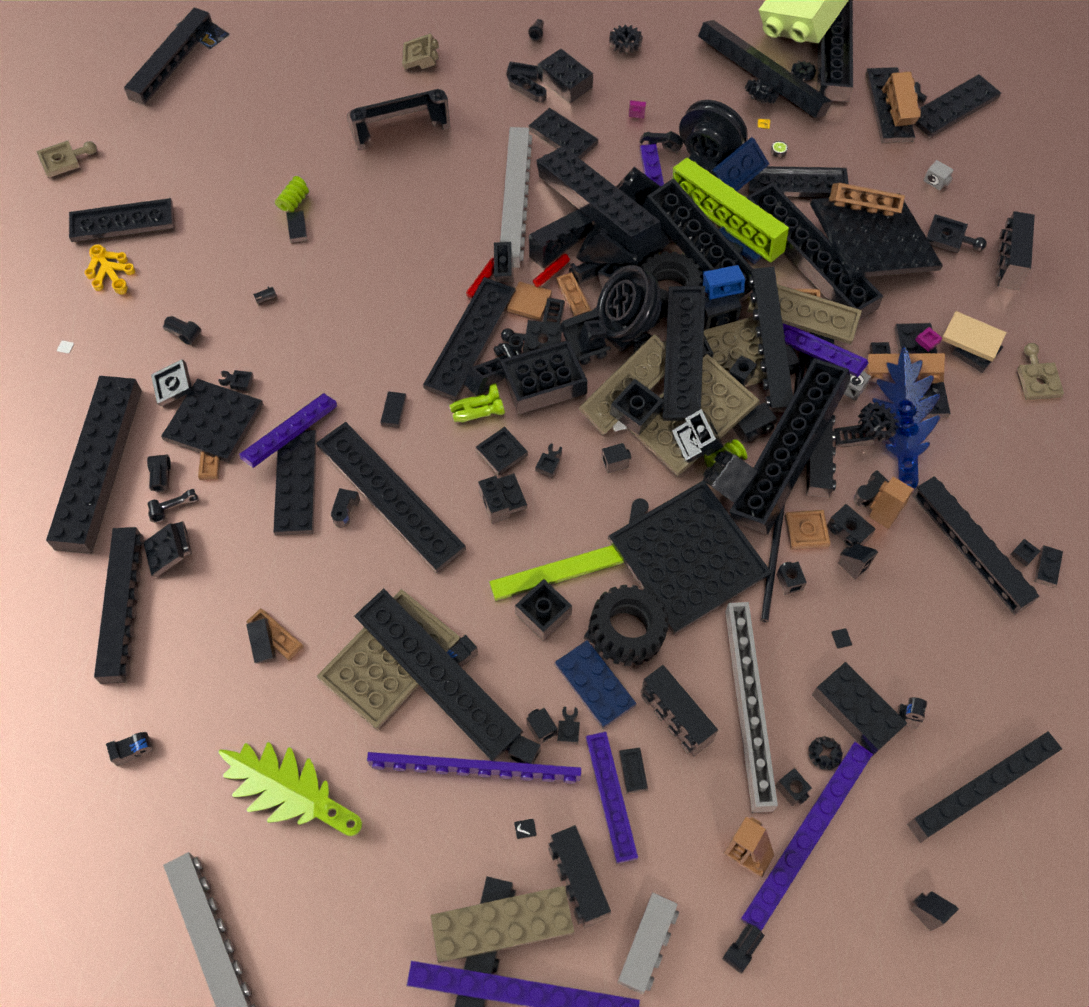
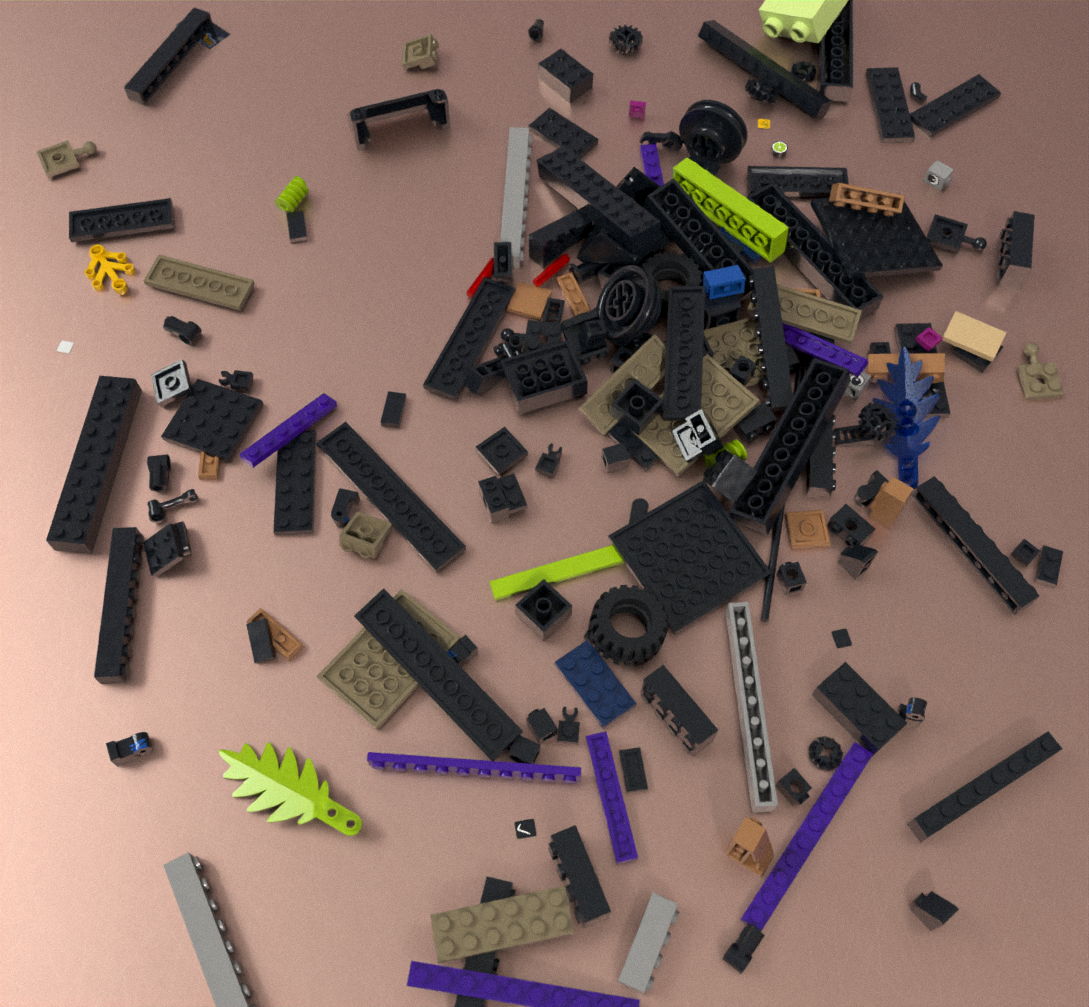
(199, 282): none -> dark tan plate
(266, 295): black pin -> none
(364, 535): none -> dark tan plate
(467, 410): lime piece -> none
(518, 81): black beam -> none
(526, 70): black tile -> none
(621, 355): none -> black brick
(639, 451): none -> black plate
(741, 165): dark blue plate -> none
(902, 98): medium nougat wedge -> none

